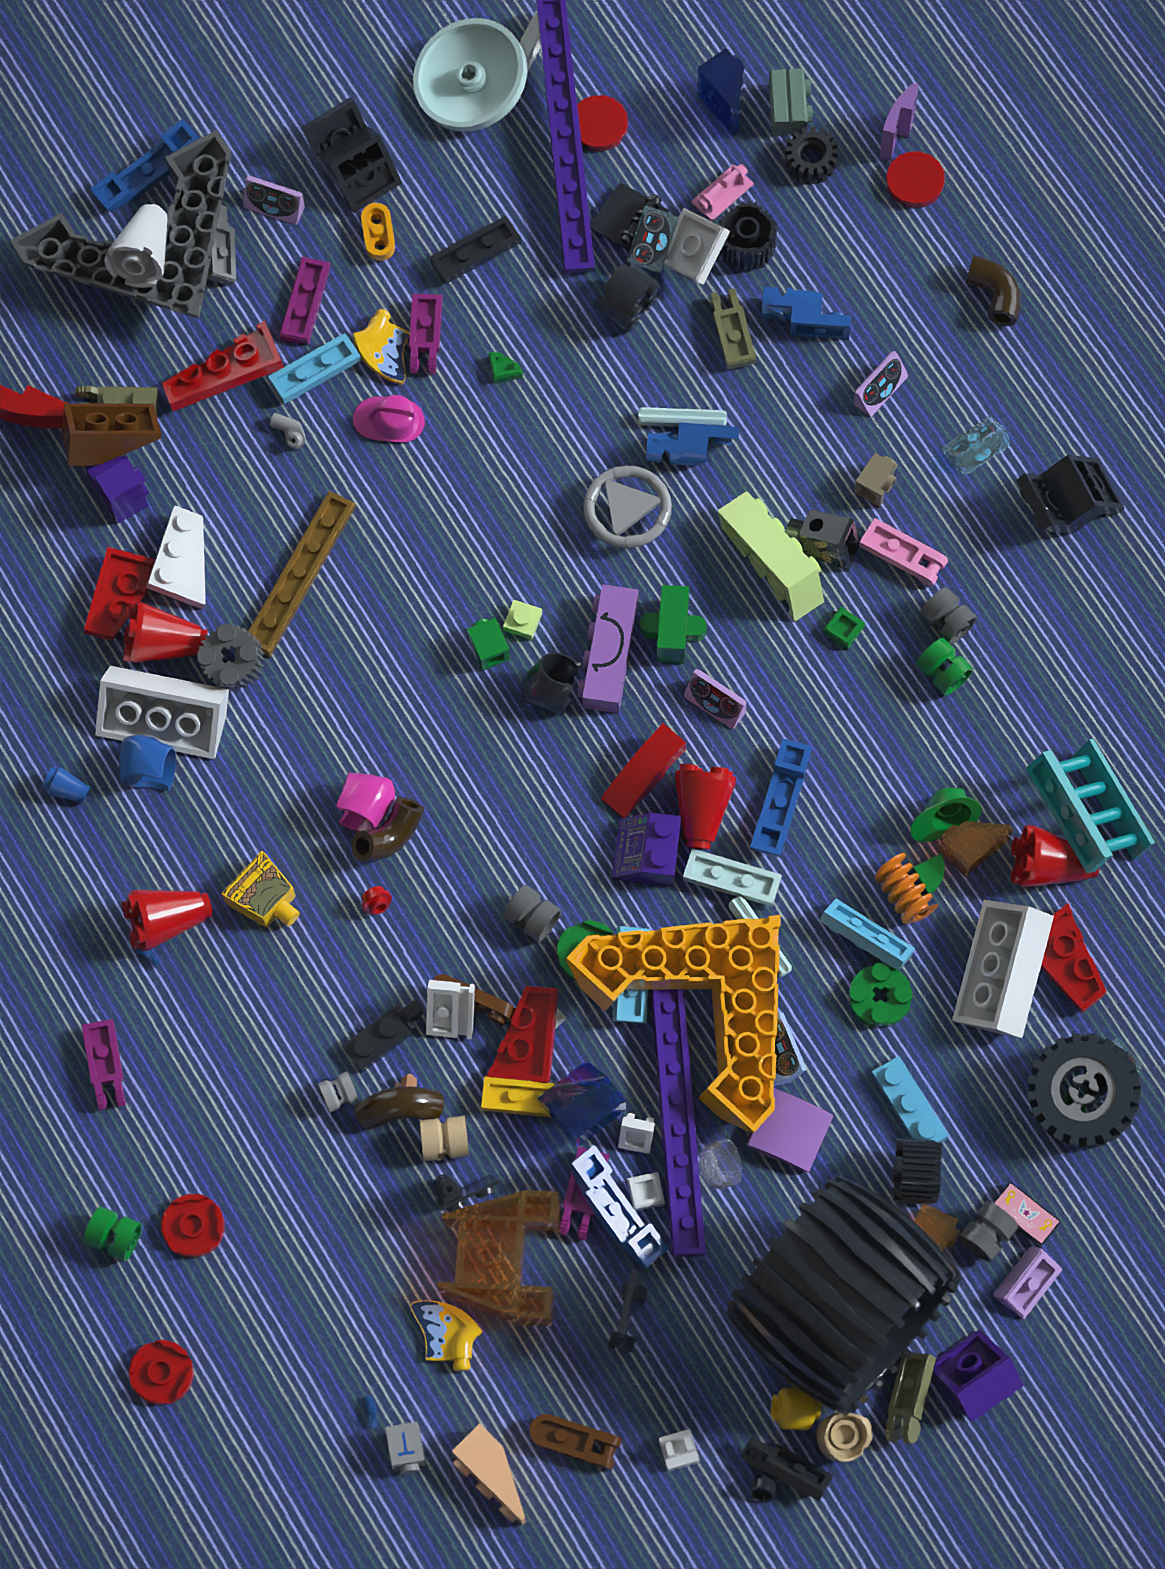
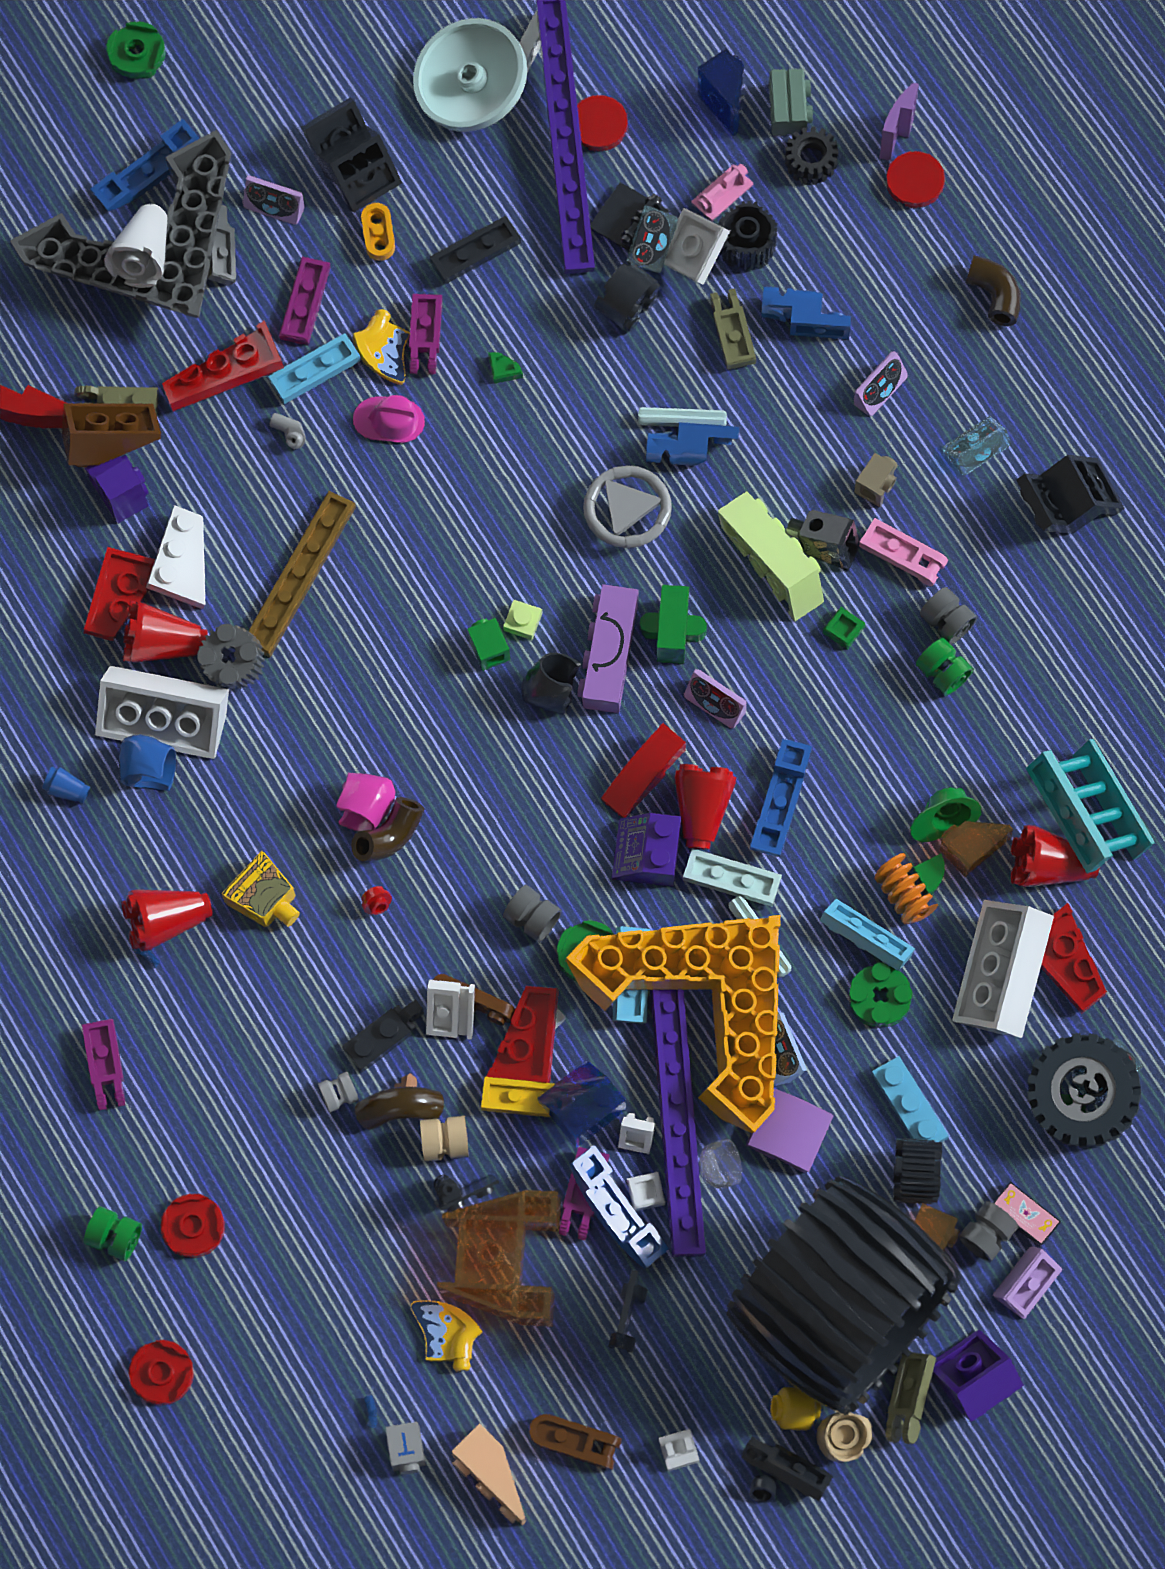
(127, 38): none -> green plate

